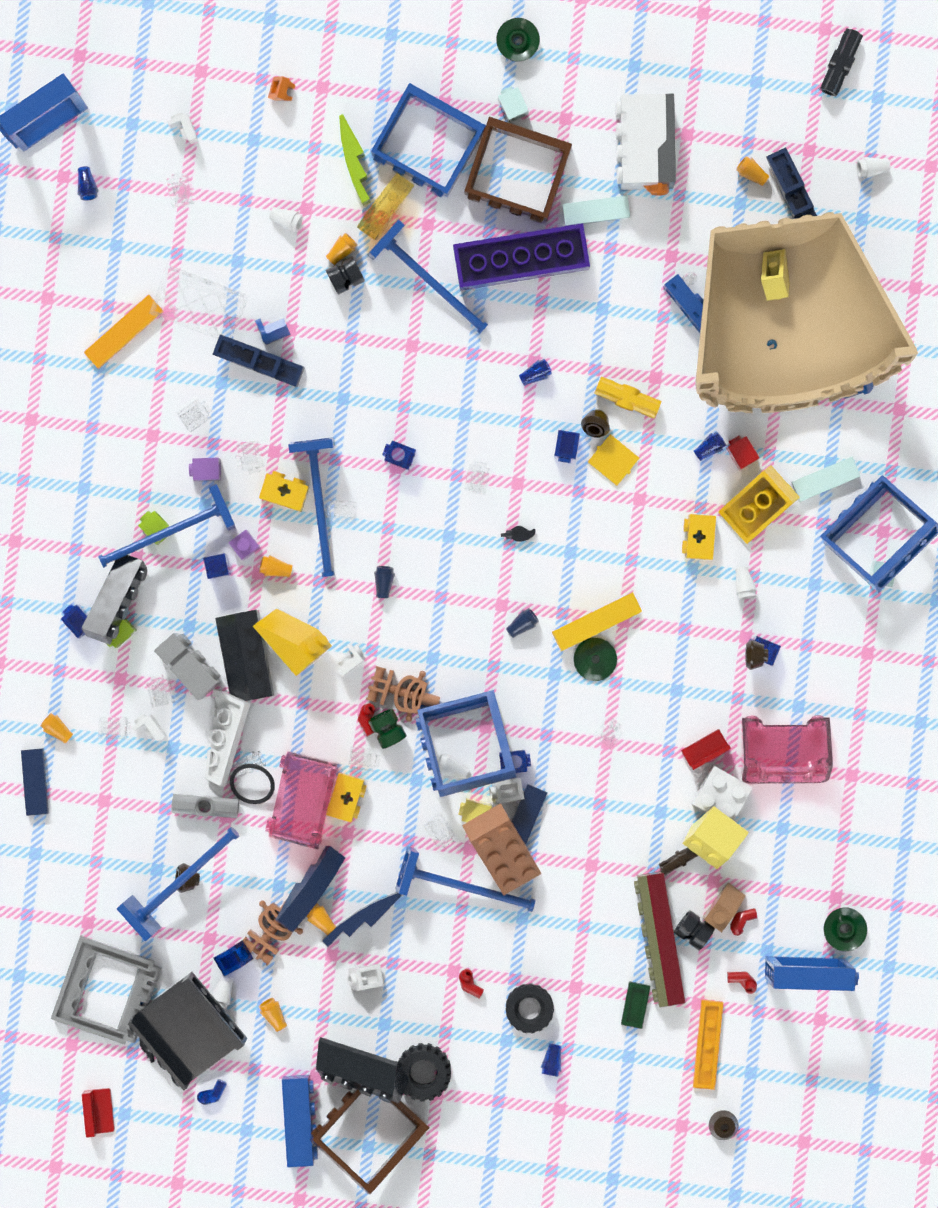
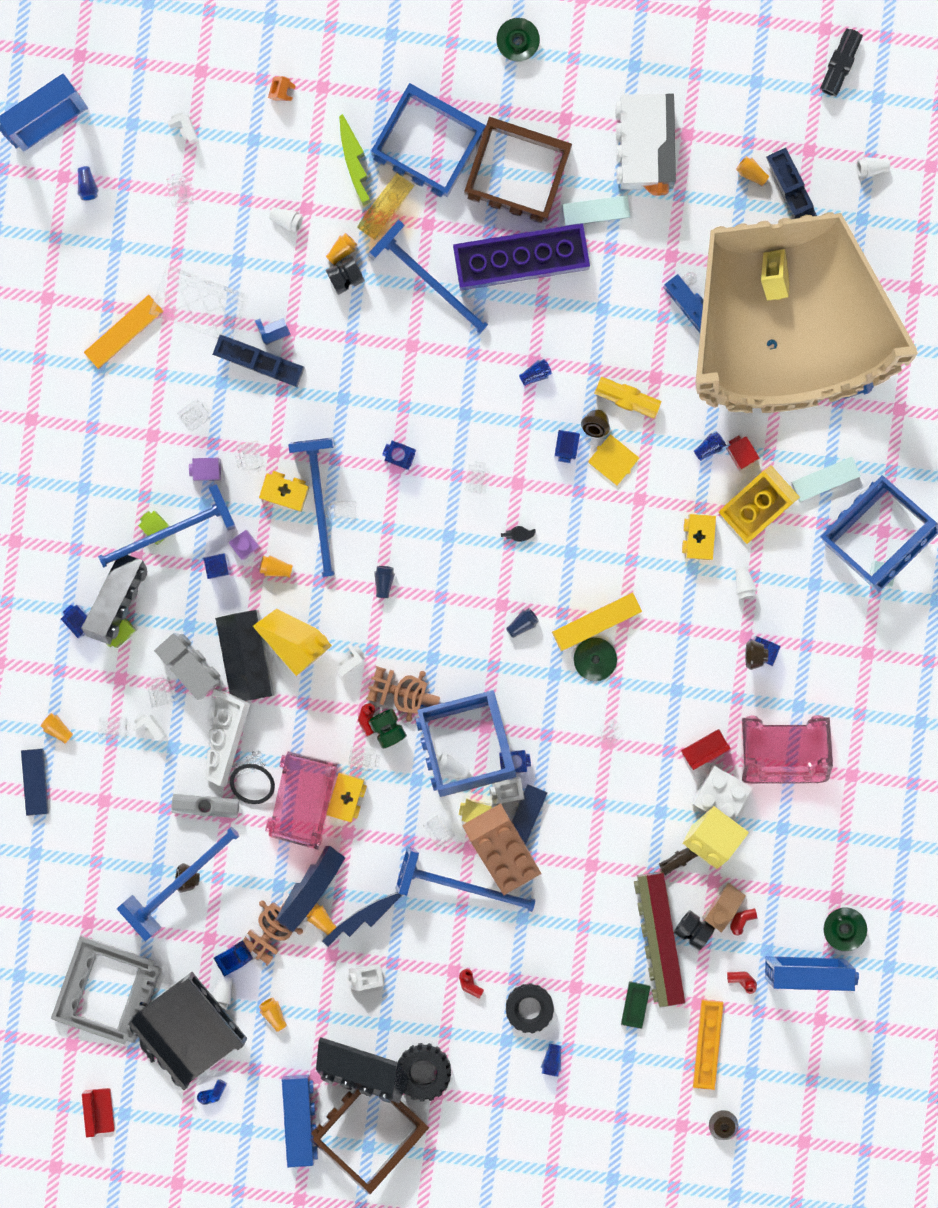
(513, 104): light aqua brick -> none

